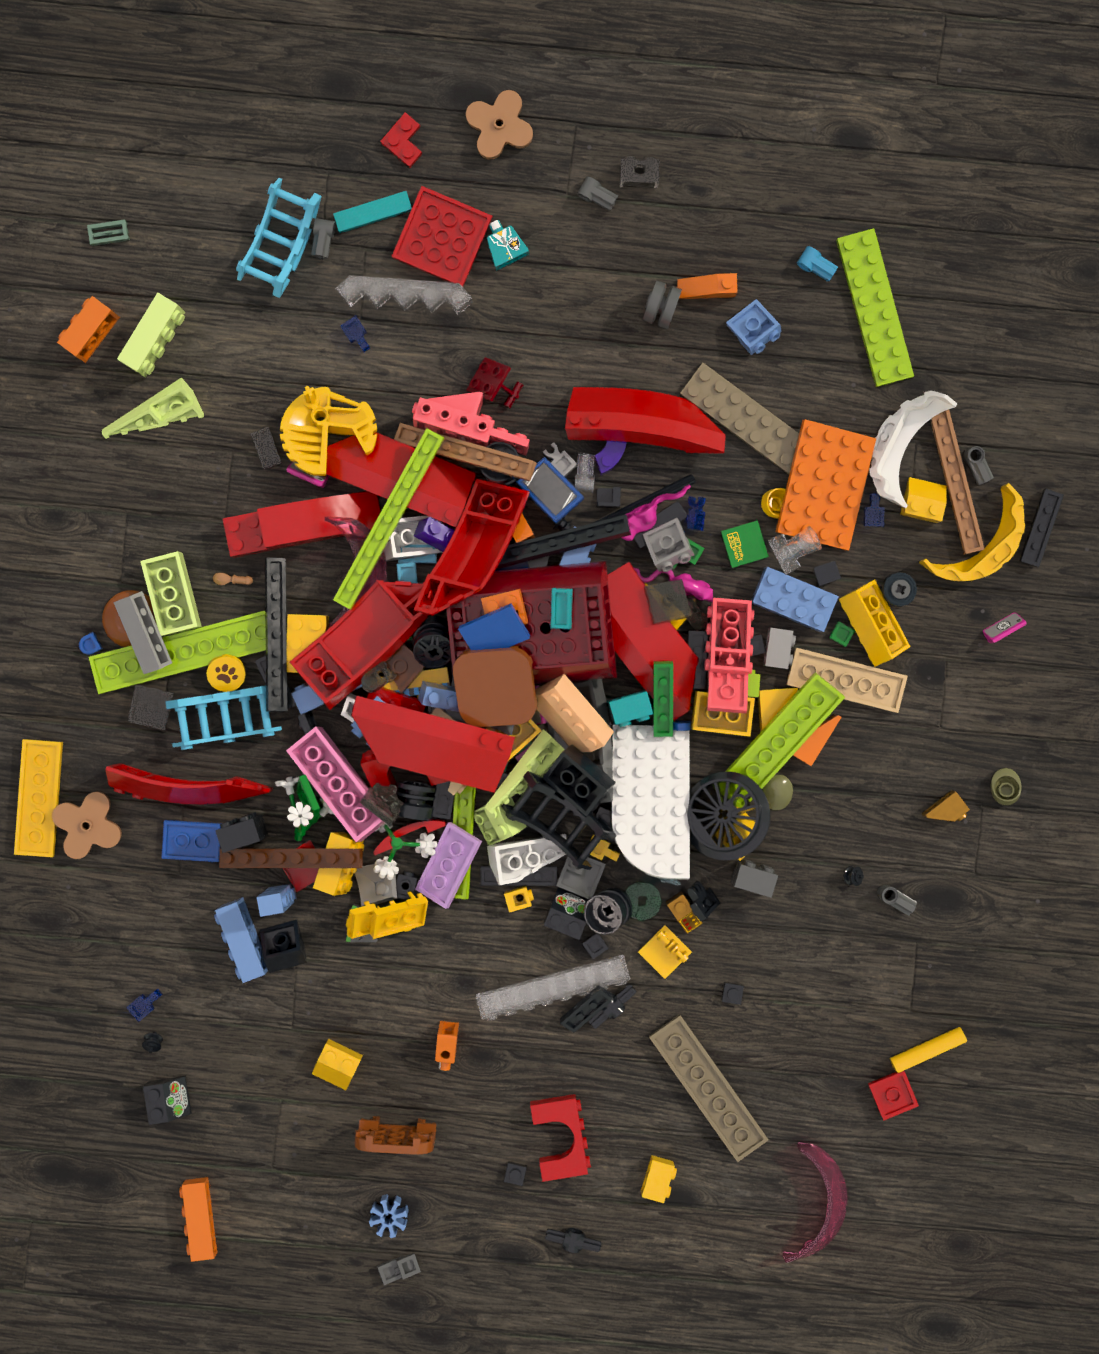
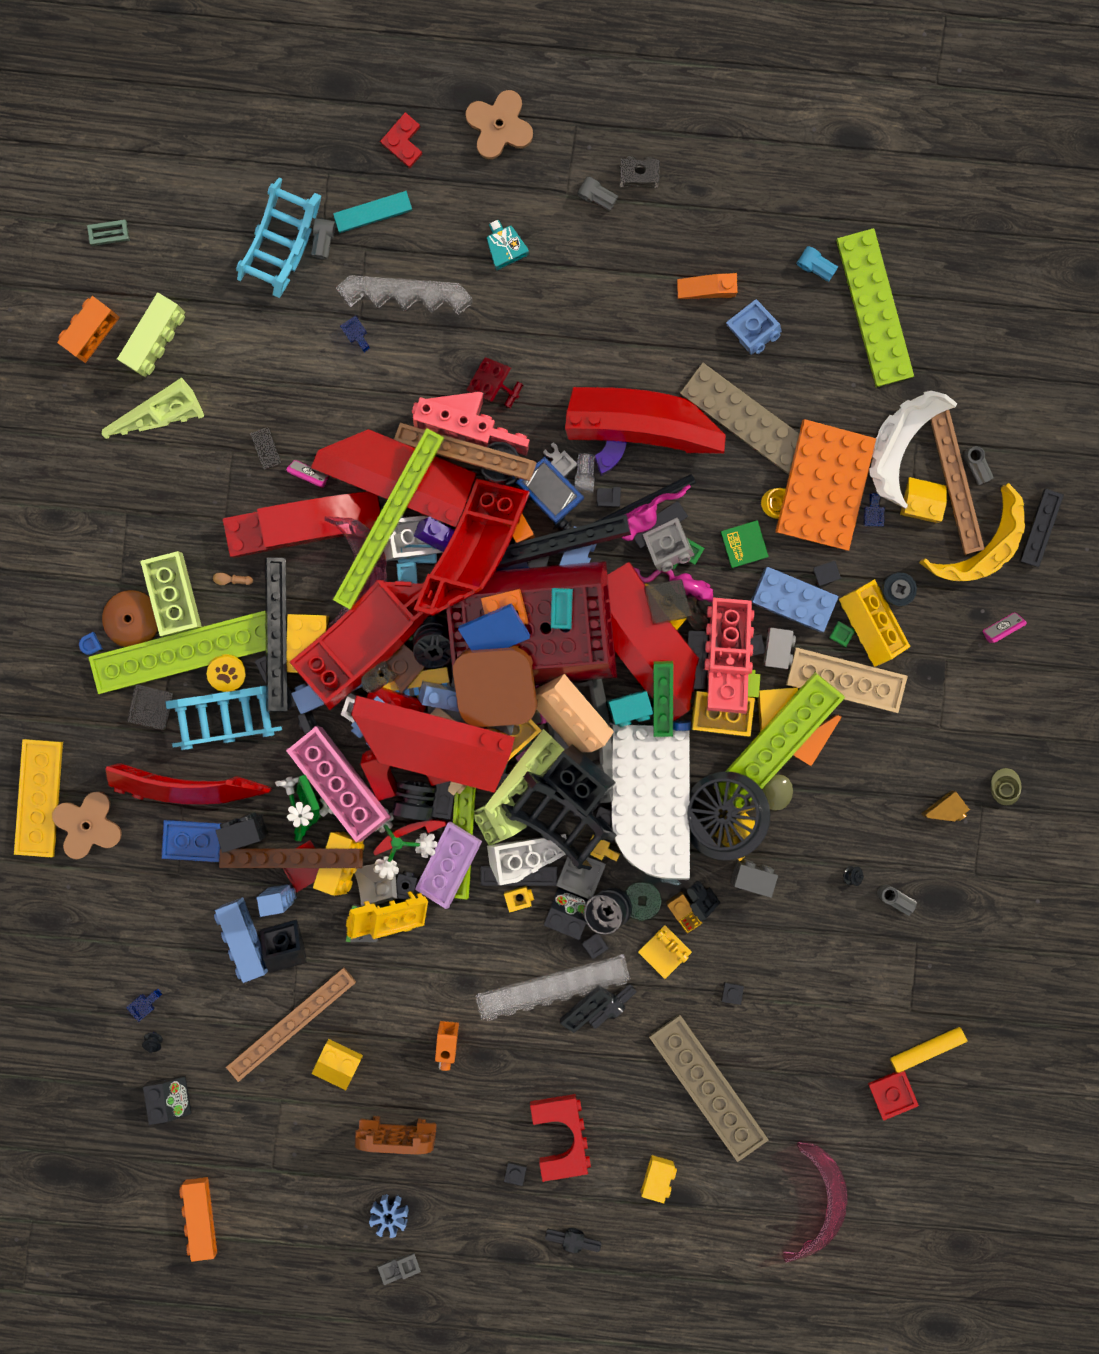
(143, 632): light grey brick -> none
(291, 1024): none -> medium nougat plate
(308, 438): yellow piece -> none
(383, 802): clear smoke slope -> none
(442, 236): red plate -> none
(661, 304): dark grey wheel -> none
(696, 516): clear blue plate -> none
(798, 546): clear plant -> none

